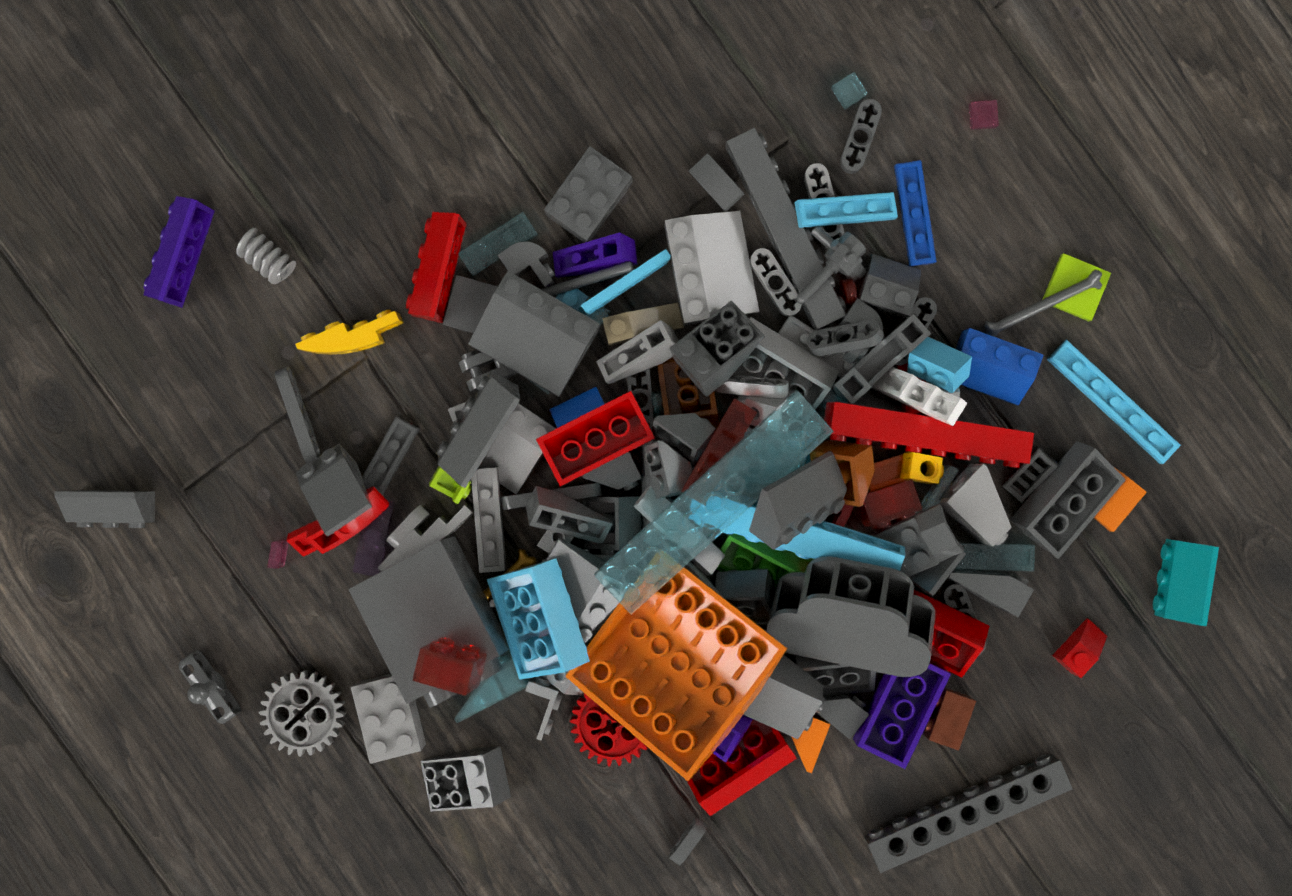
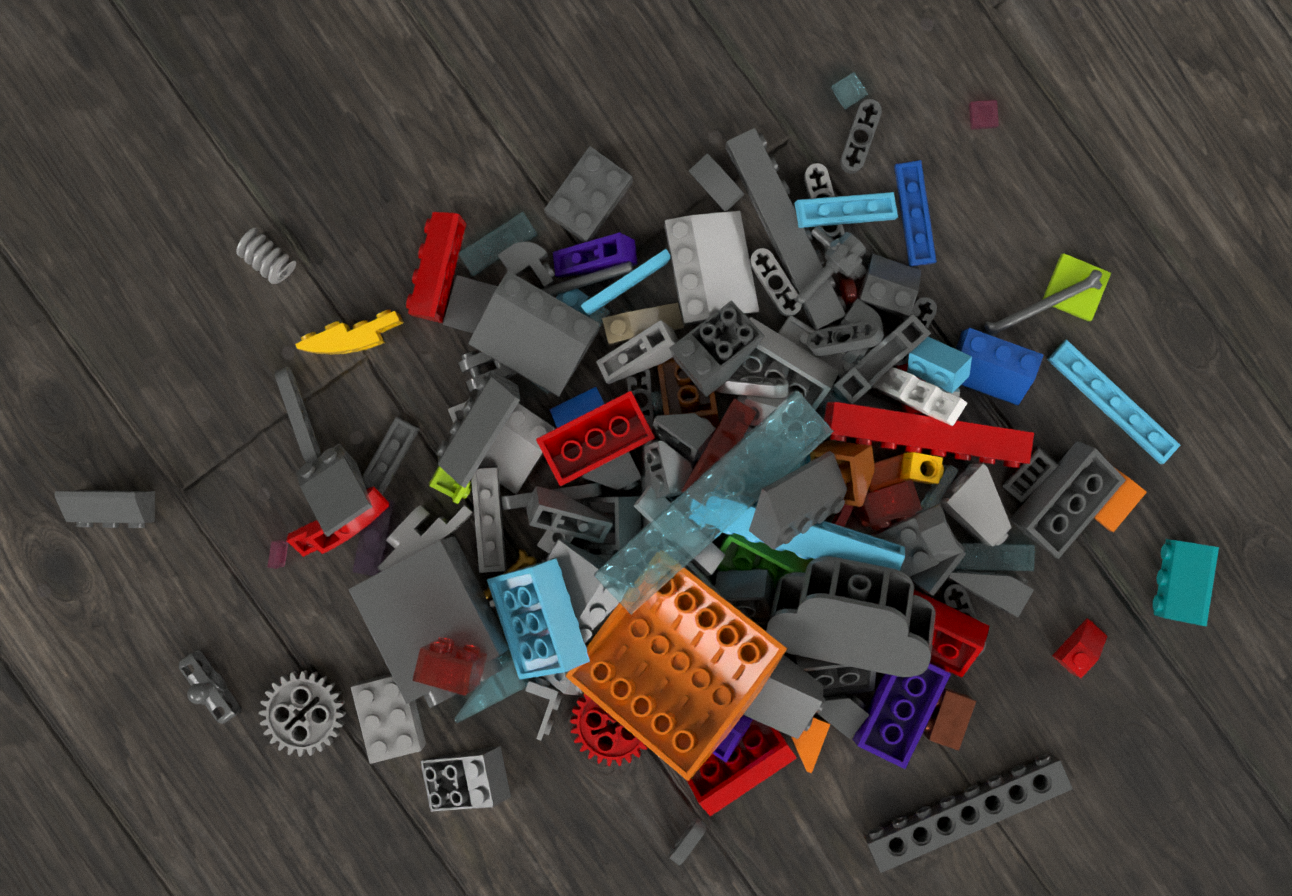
(178, 251): dark purple slope -> none

